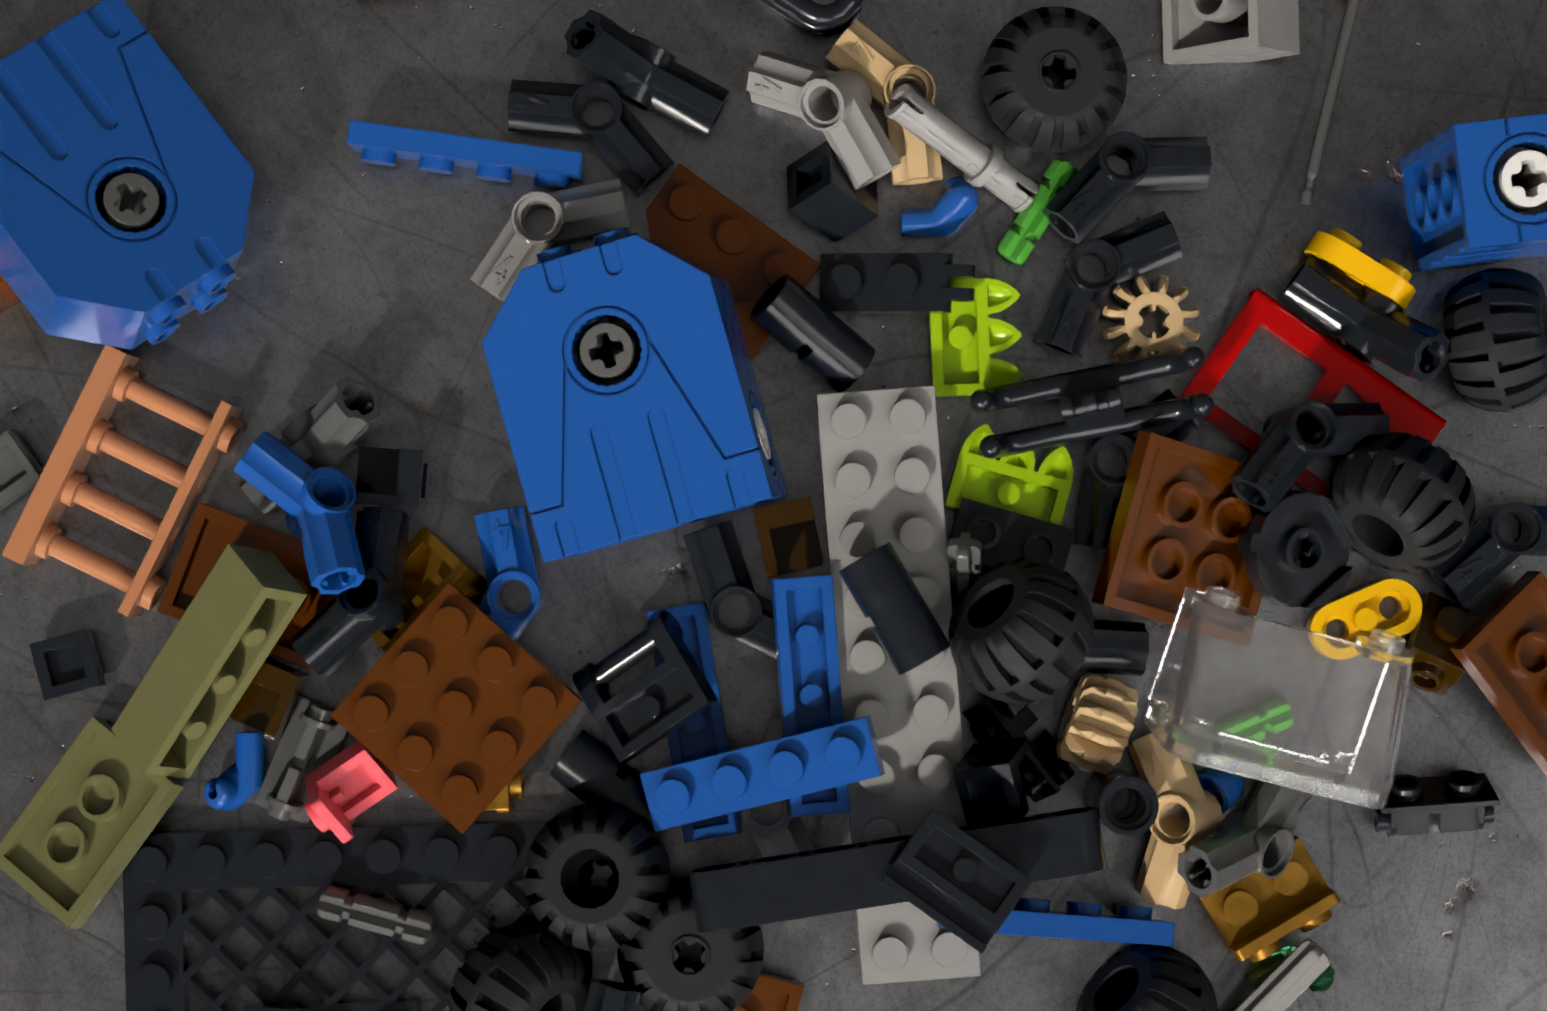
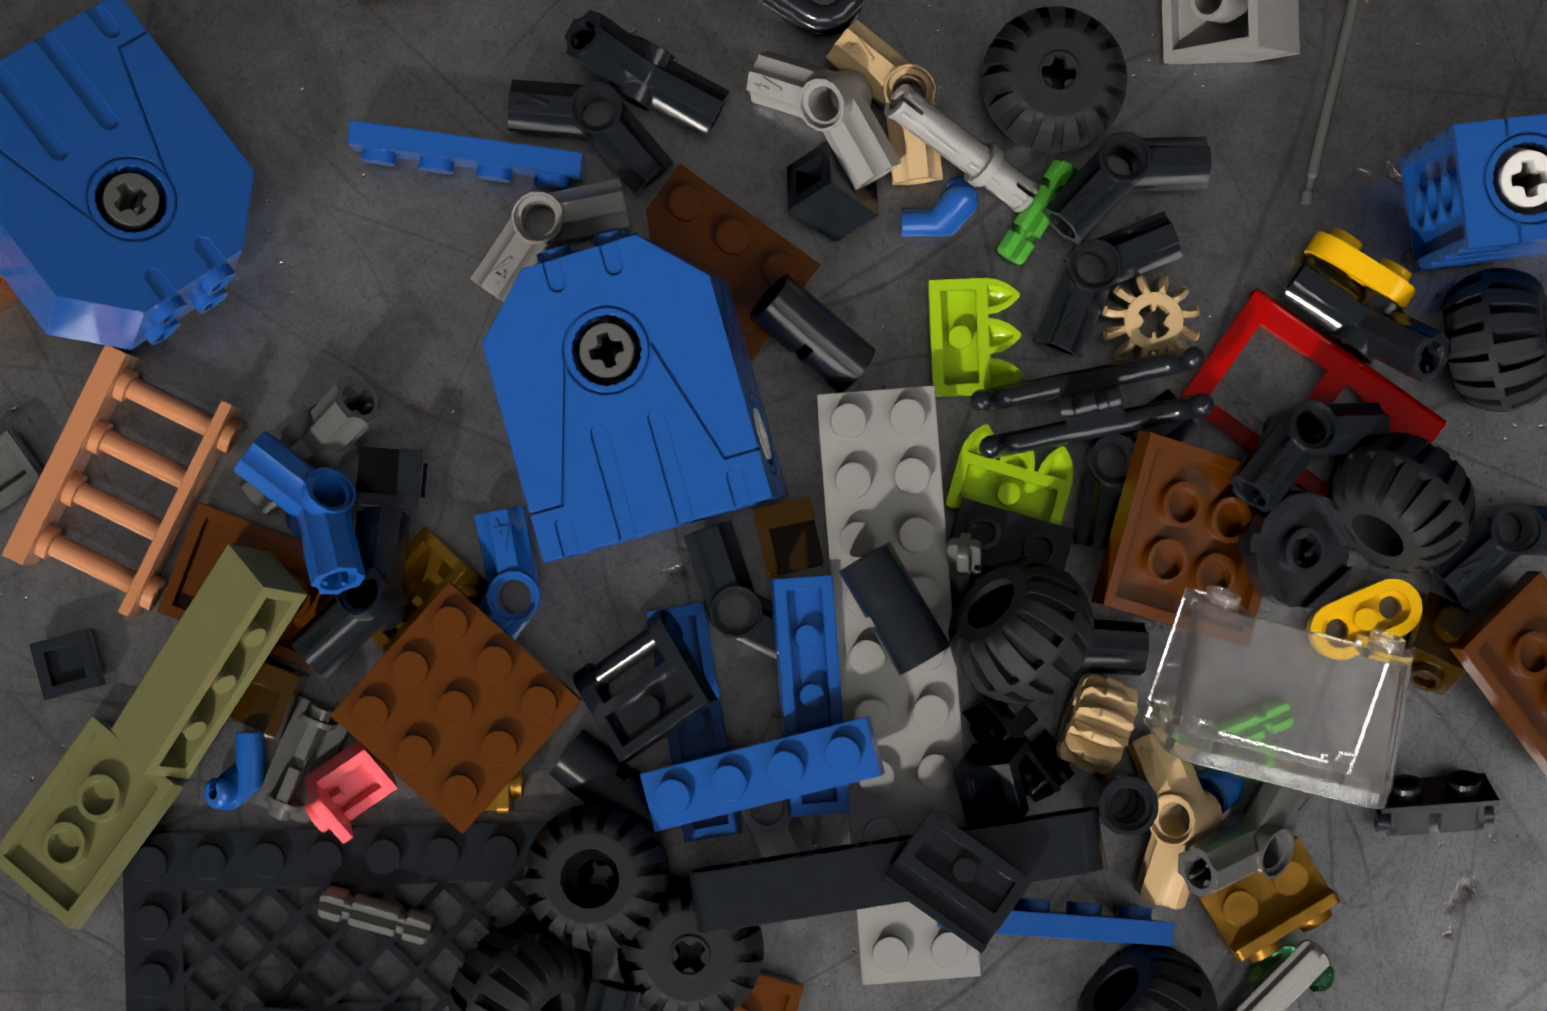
(892, 283): black hinge -> none

